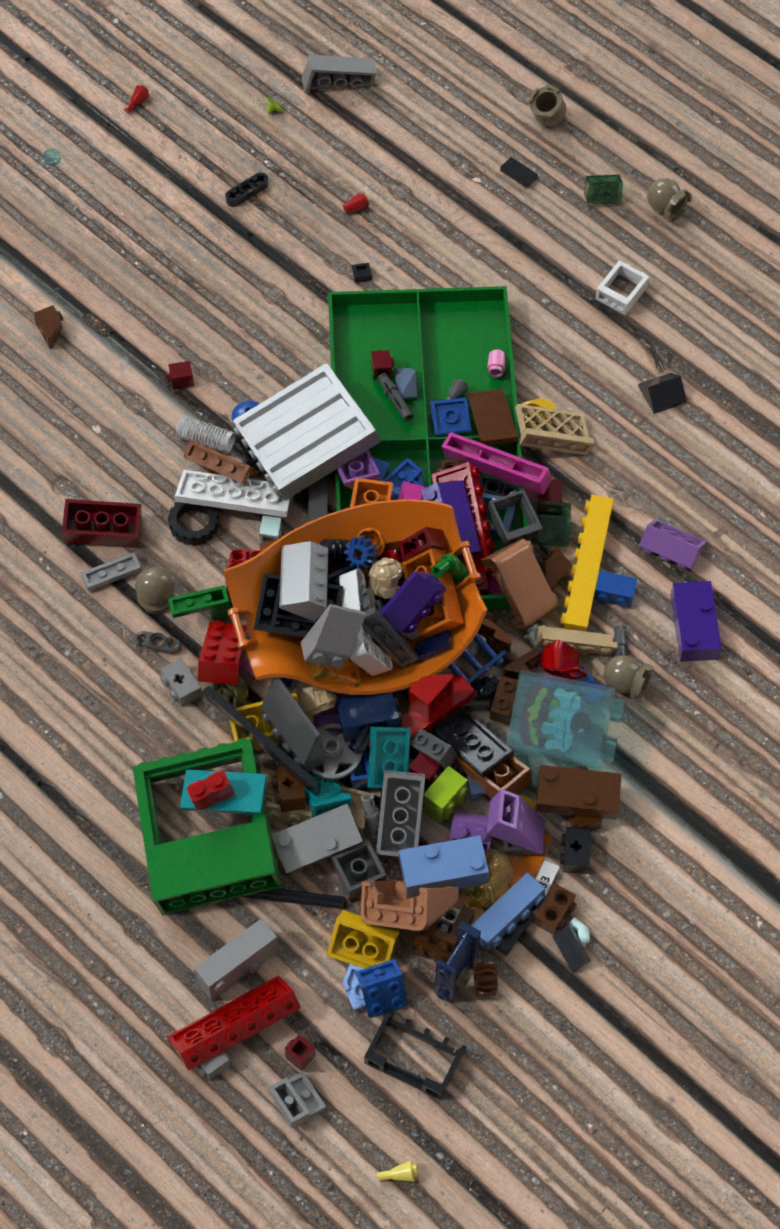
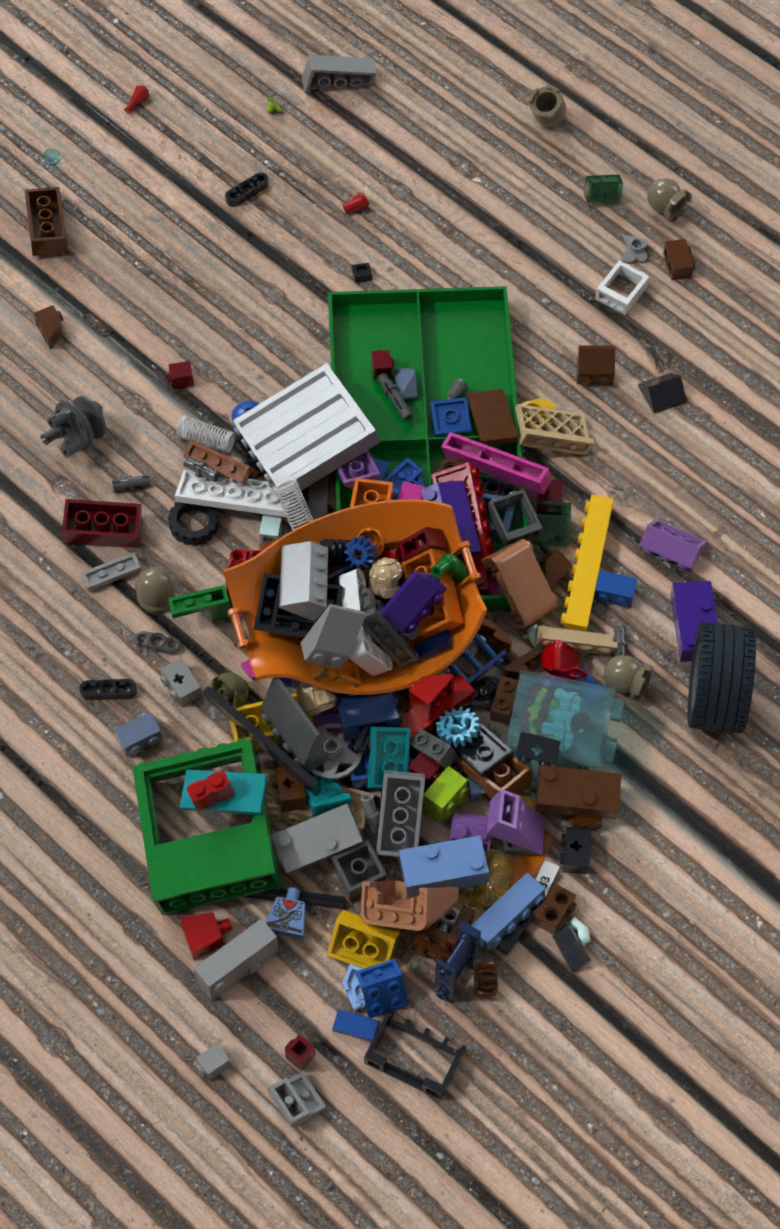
(46, 221): none -> reddish brown brick
(77, 424): none -> dark grey piece
(122, 683): none -> black beam
(131, 483): none -> dark grey pin
(138, 734): none -> sand blue brick
(193, 465): none -> dark grey pin
(204, 933): none -> red torso
(220, 656): red brick -> none
(234, 1022): red bracket -> none
(287, 486): none -> white piece
(288, 915): none -> medium blue torso
(355, 1025): none -> blue tile
(403, 1172): light yellow cone -> none
(458, 726): none -> medium azure gear
(496, 363): bright pink brick -> none
(519, 172): black tile -> none
(549, 745): none -> black brick
(595, 365): none -> reddish brown slope
(635, 250): none -> light grey animal
(678, 259): none -> reddish brown brick
(721, 677): none -> black wheel

